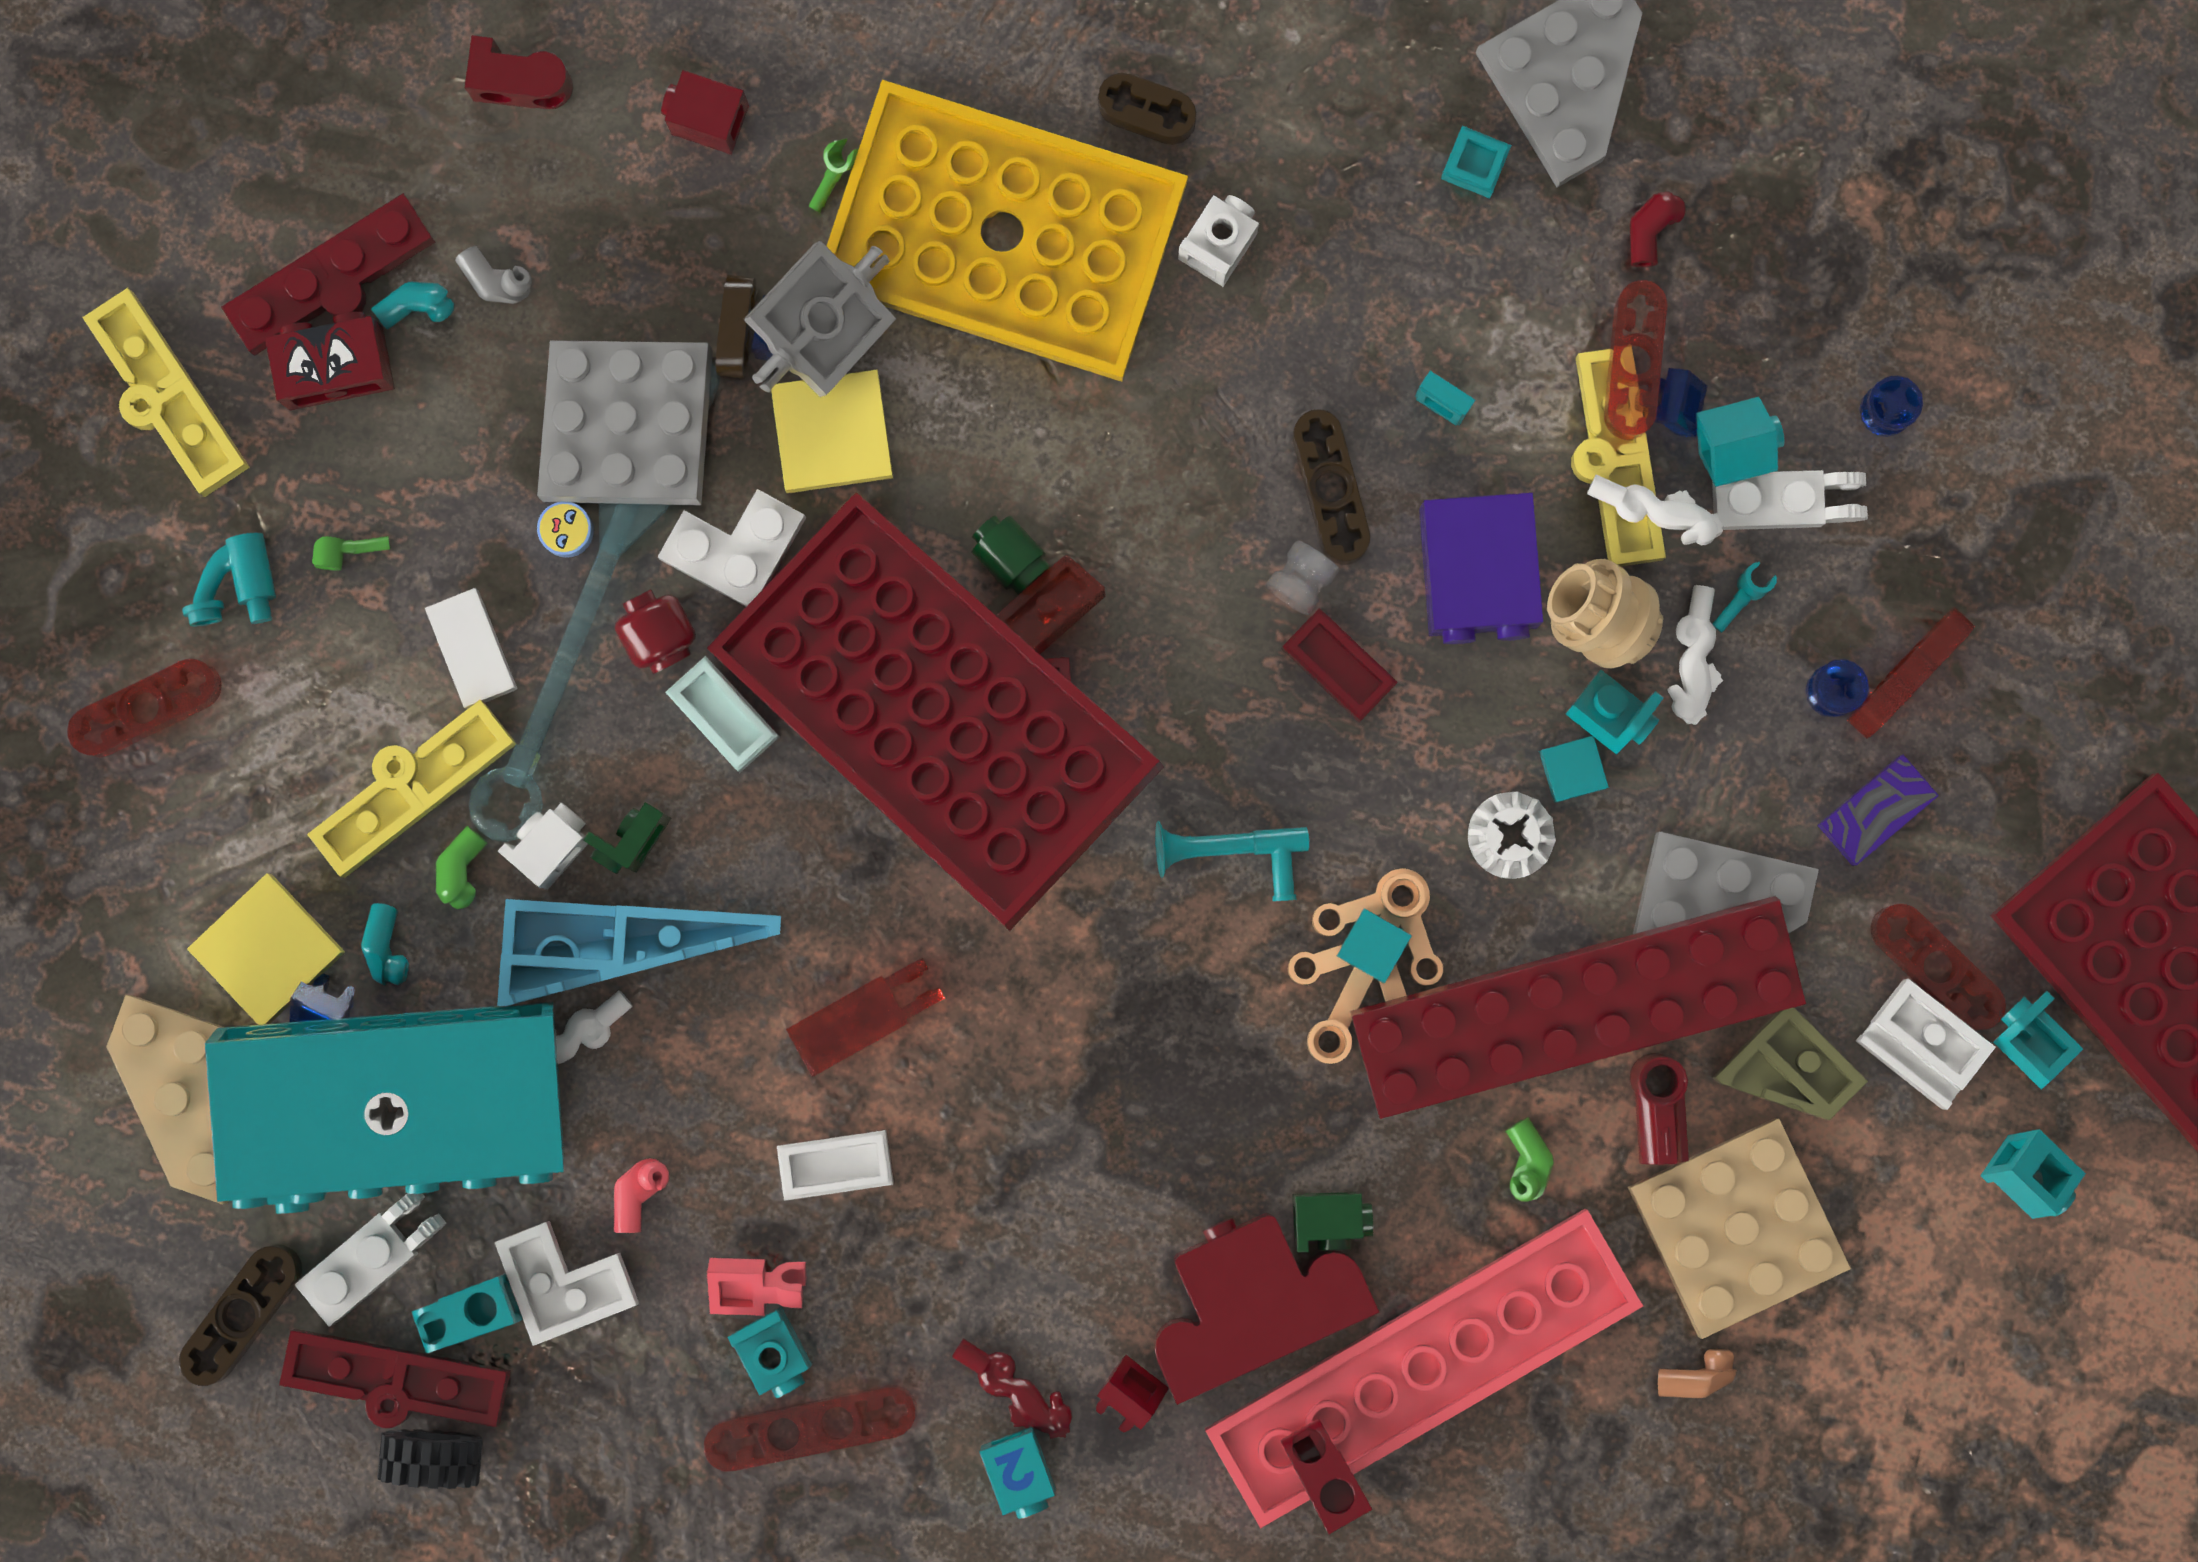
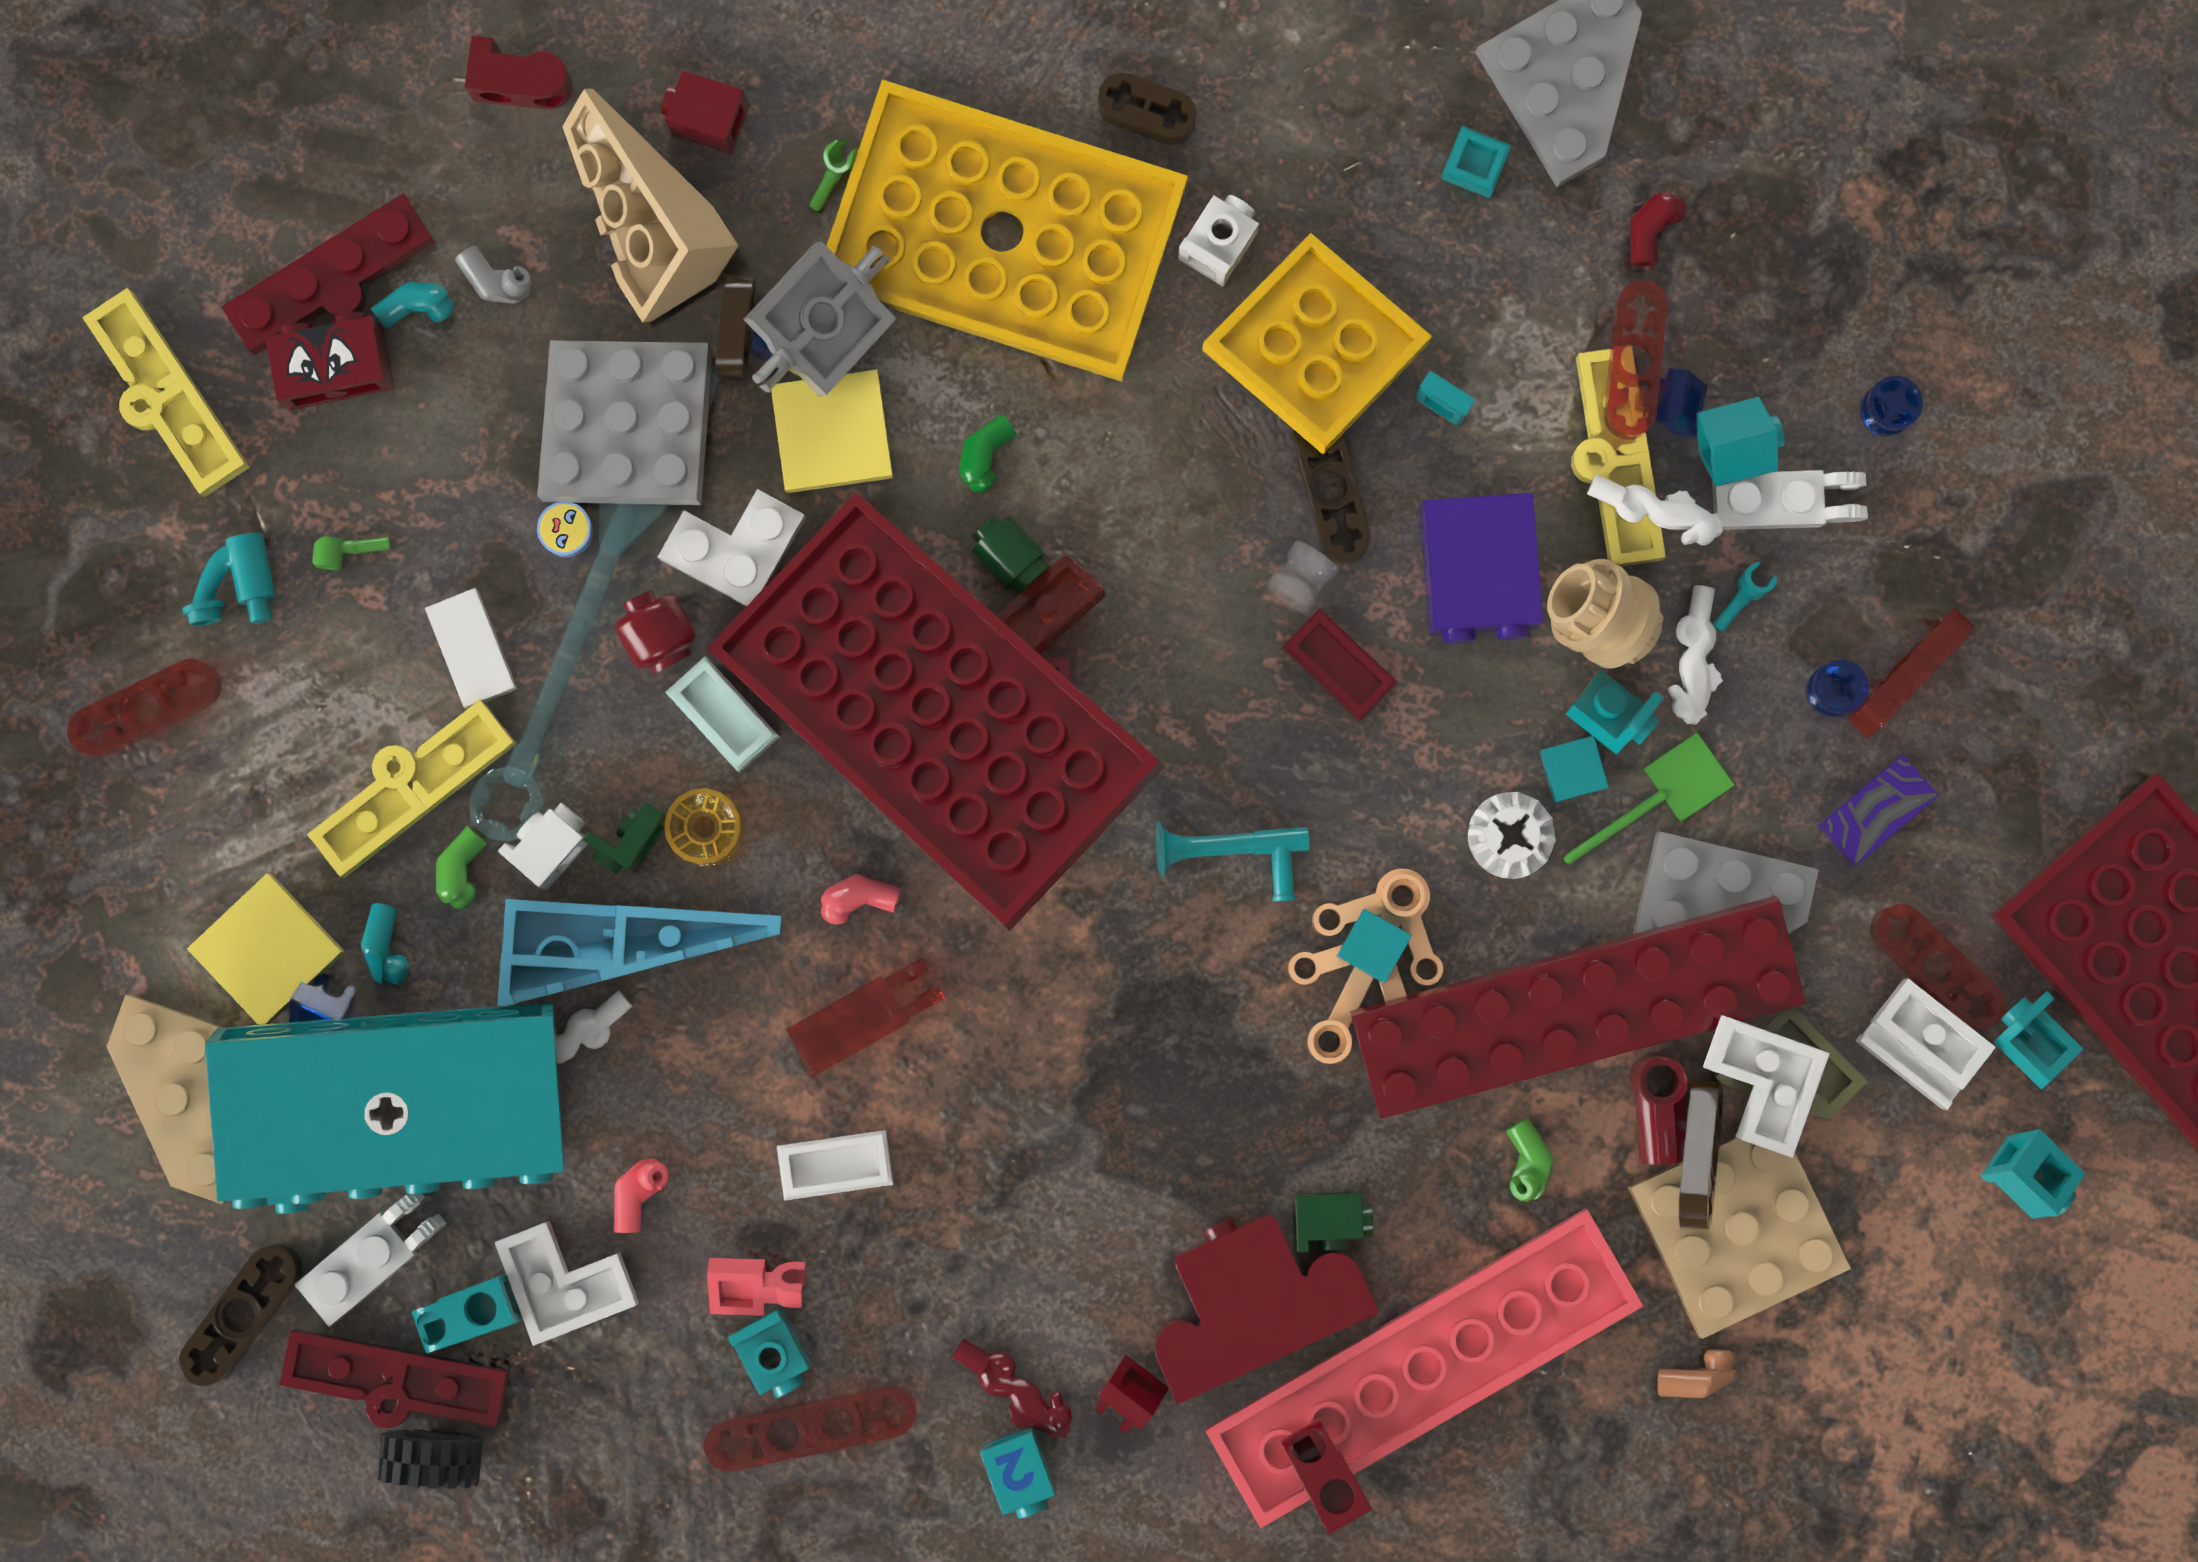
(658, 223): none -> tan wedge
(685, 816): none -> wheel
(854, 892): none -> coral arm
(978, 453): none -> green arm
(1316, 343): none -> yellow plate
(1685, 779): none -> bright green piece
(1701, 1155): none -> beam
(1782, 1076): none -> white plate

